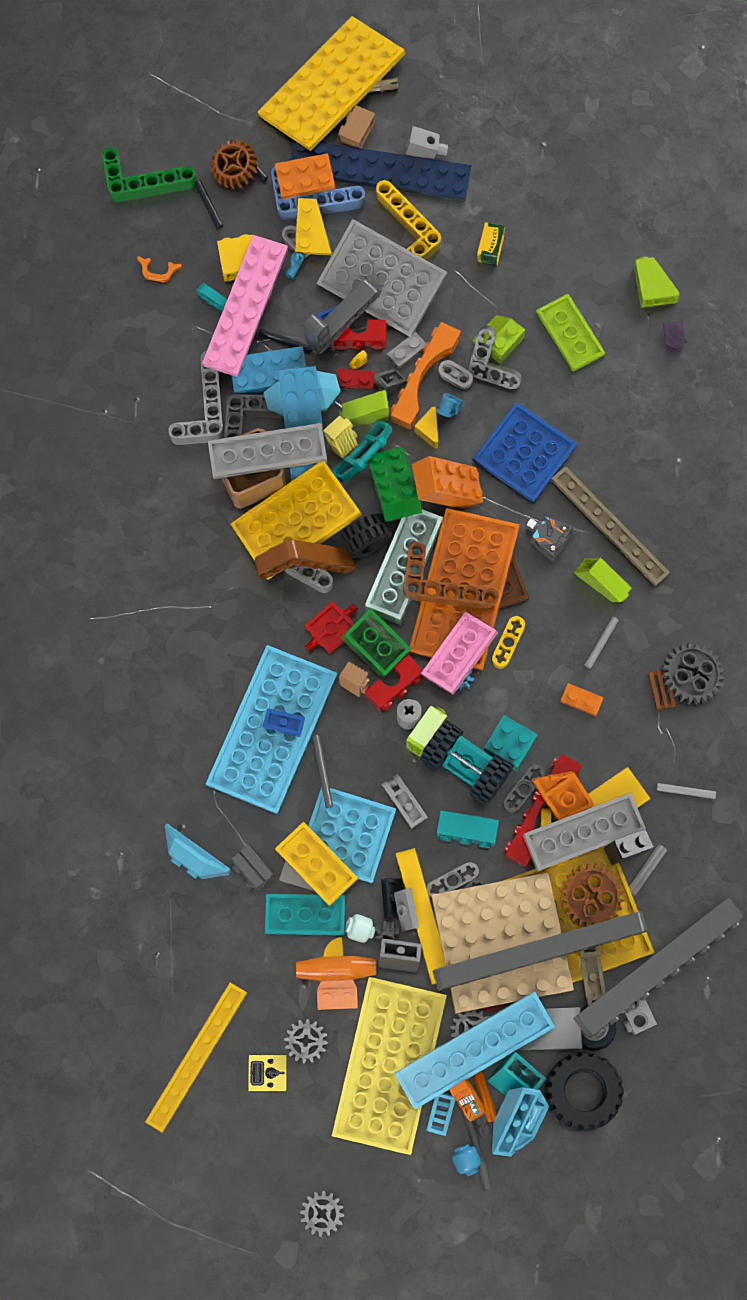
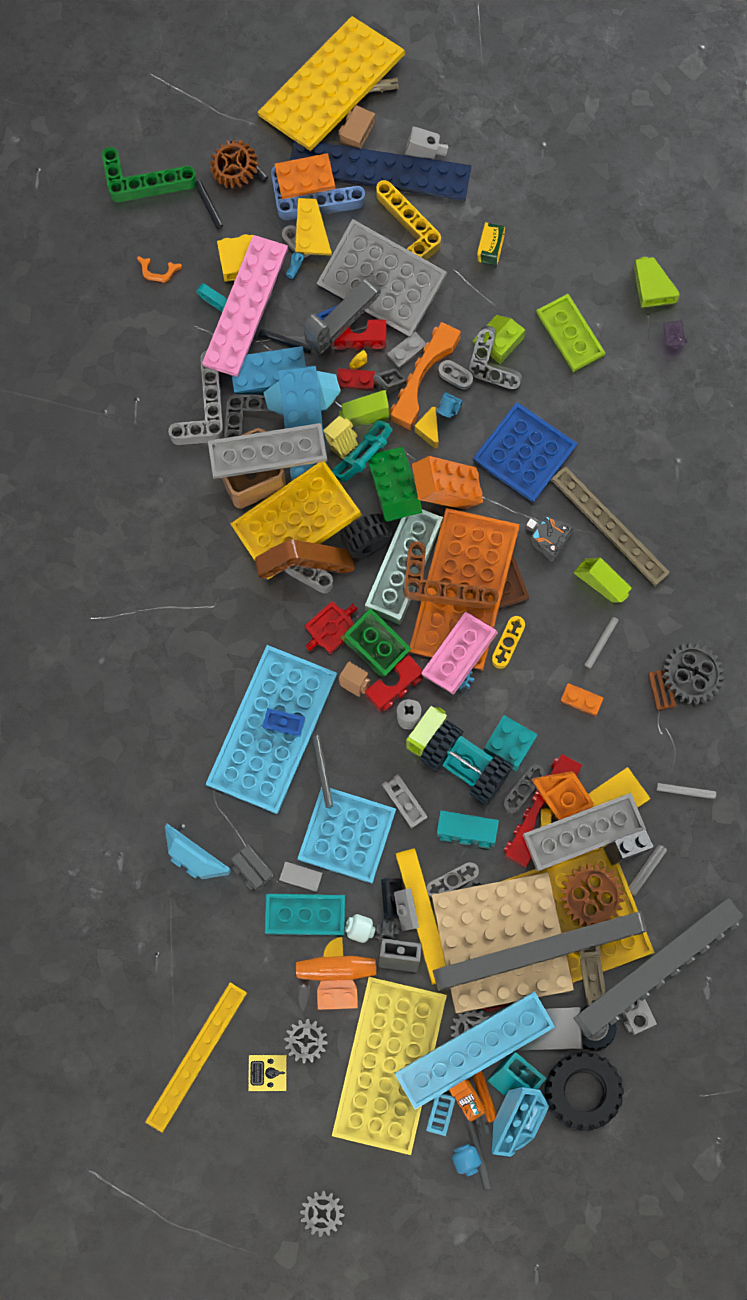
(316, 864): yellow plate -> none

